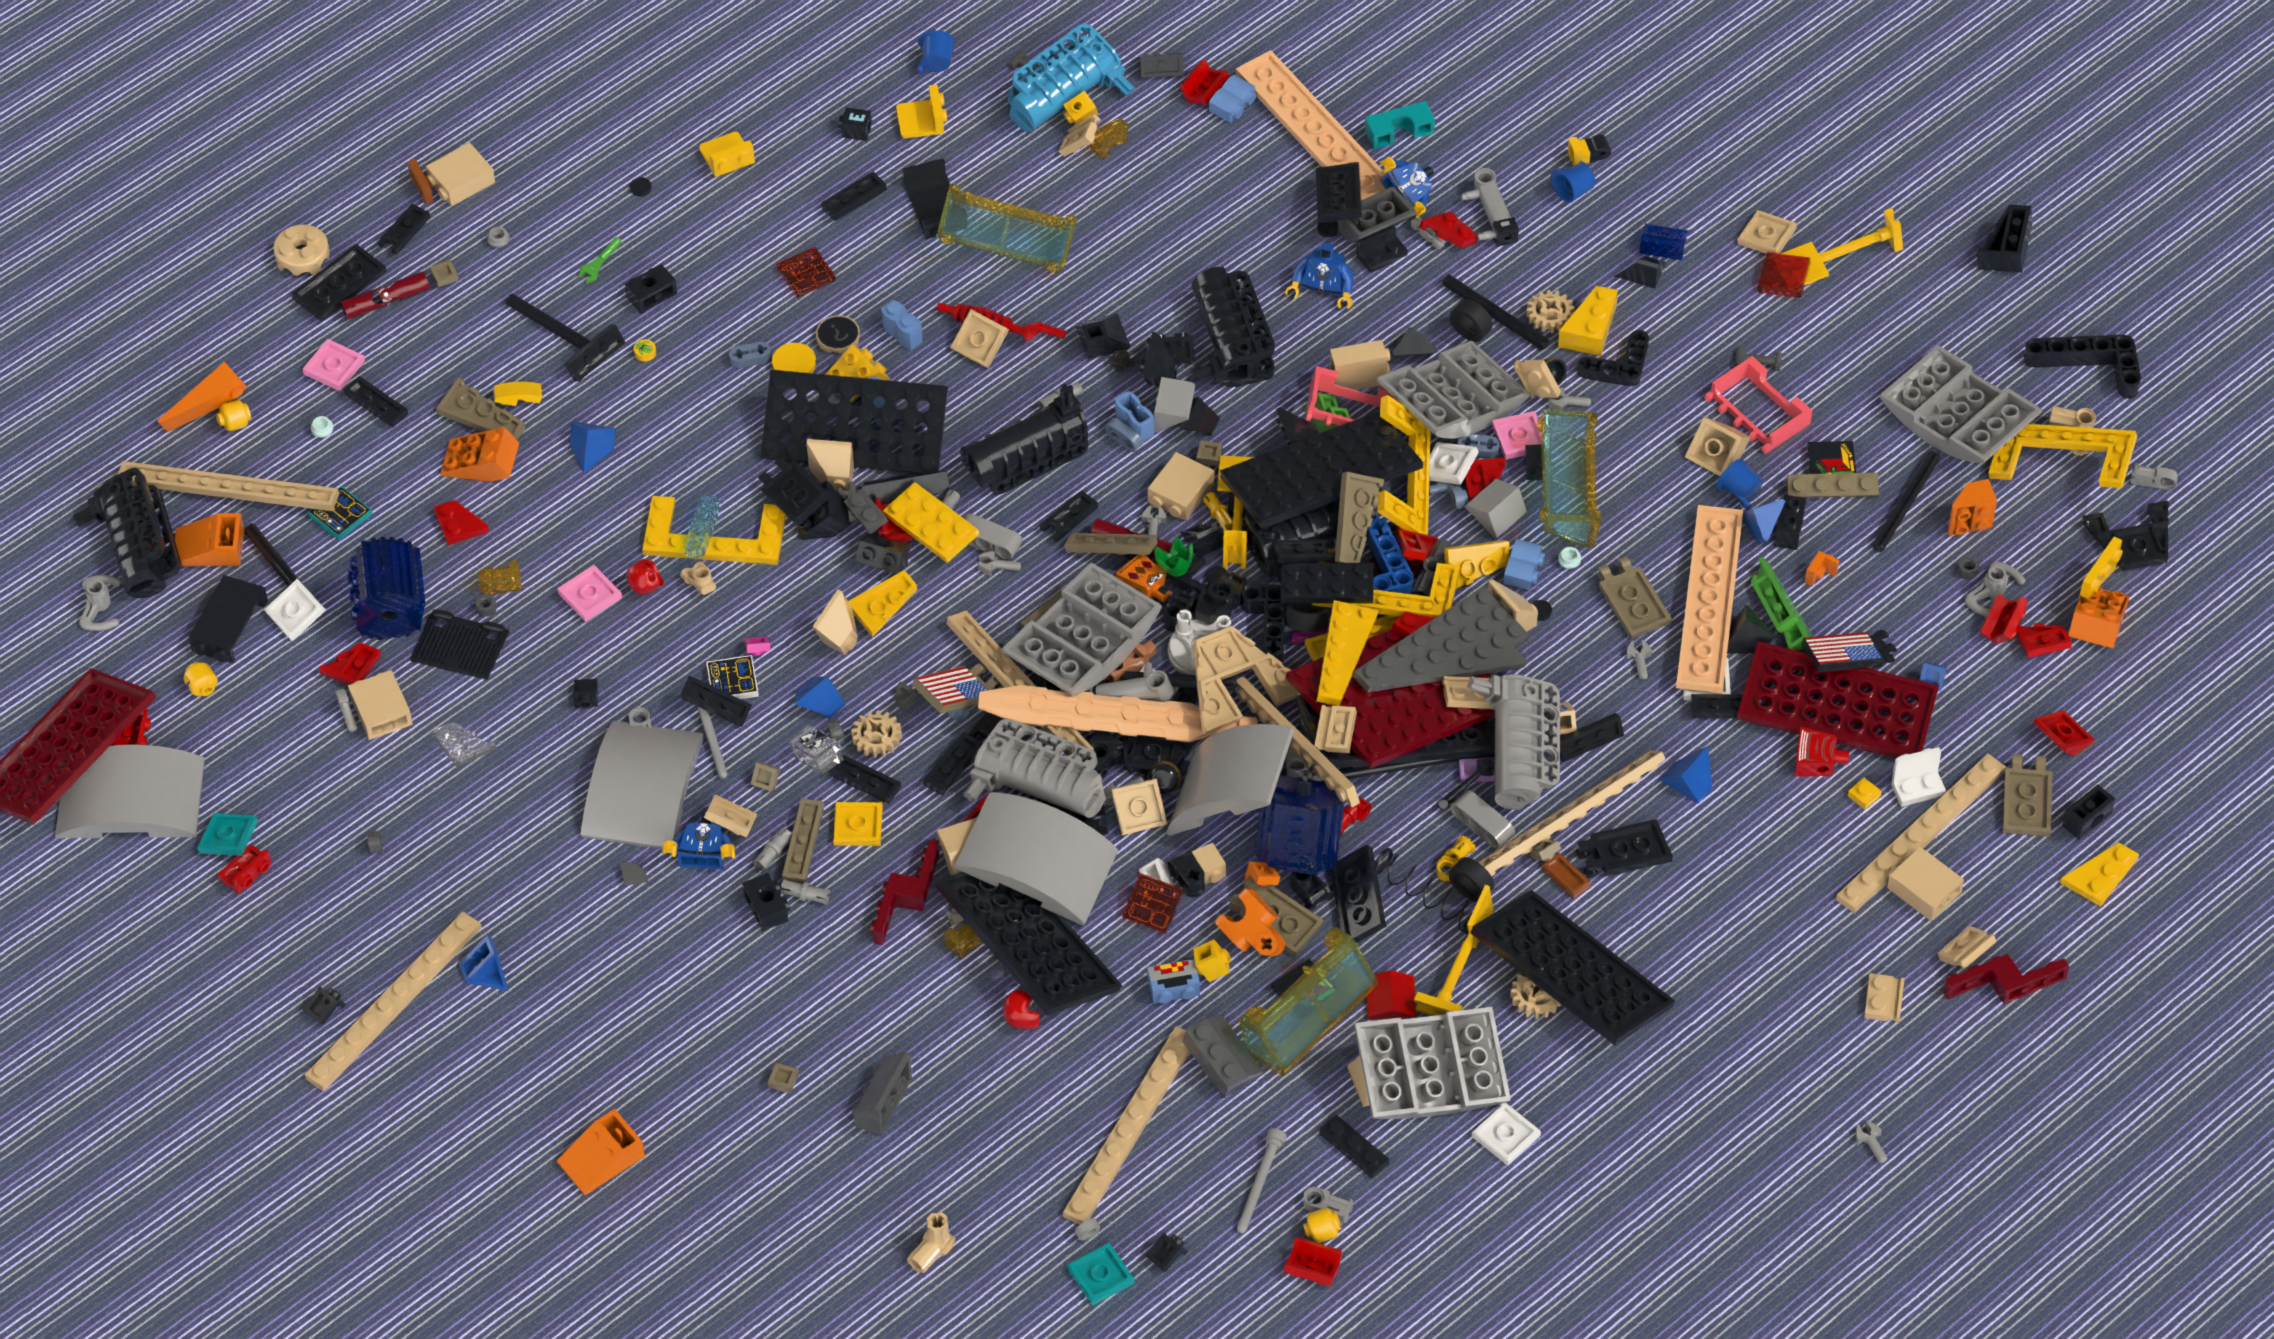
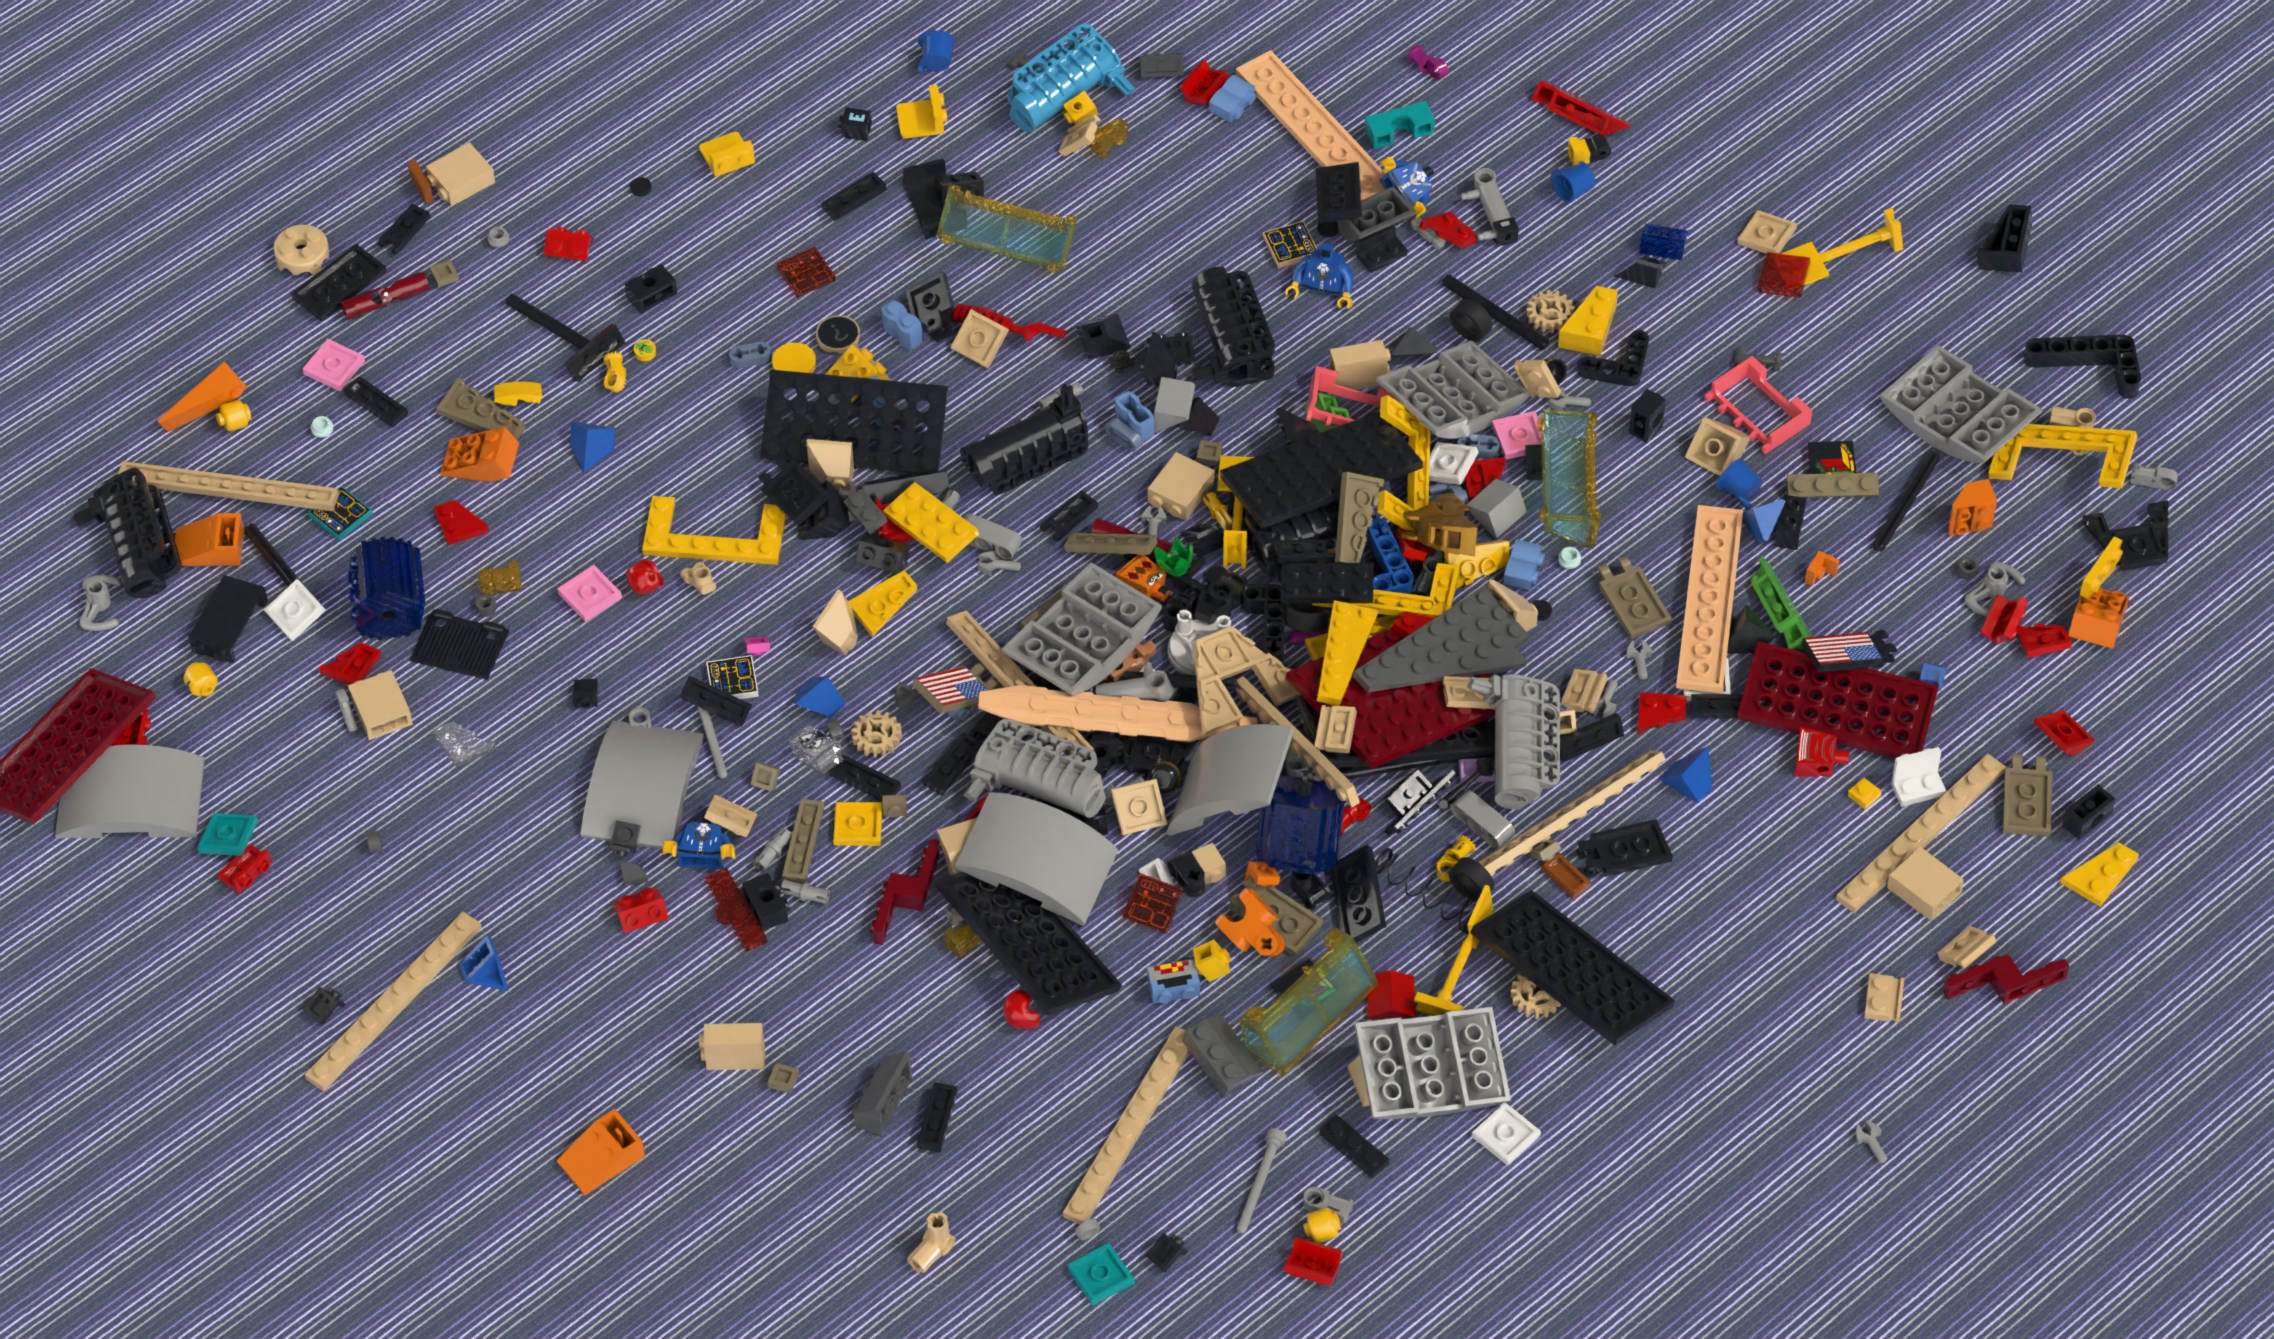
(567, 244): none -> red bracket
(593, 268): bright green piece -> none
(615, 372): none -> yellow connector
(624, 838): none -> black bracket
(640, 909): none -> red bracket
(702, 527): clear light blue beam -> none
(733, 1046): none -> tan brick
(735, 910): none -> clear red hinge
(894, 805): none -> dark tan plate
(932, 315): none -> black plate
(937, 1117): none -> black plate
(967, 181): none -> black bracket
(1289, 244): none -> black tile
(1411, 795): none -> bracket
(1435, 67): none -> magenta connector
(1443, 526): none -> pearl gold animal
(1578, 109): none -> red wedge
(1584, 690): none -> tan plate
(1605, 700): none -> light grey bar
(1647, 416): none -> black brick
(1660, 710): none -> red wing

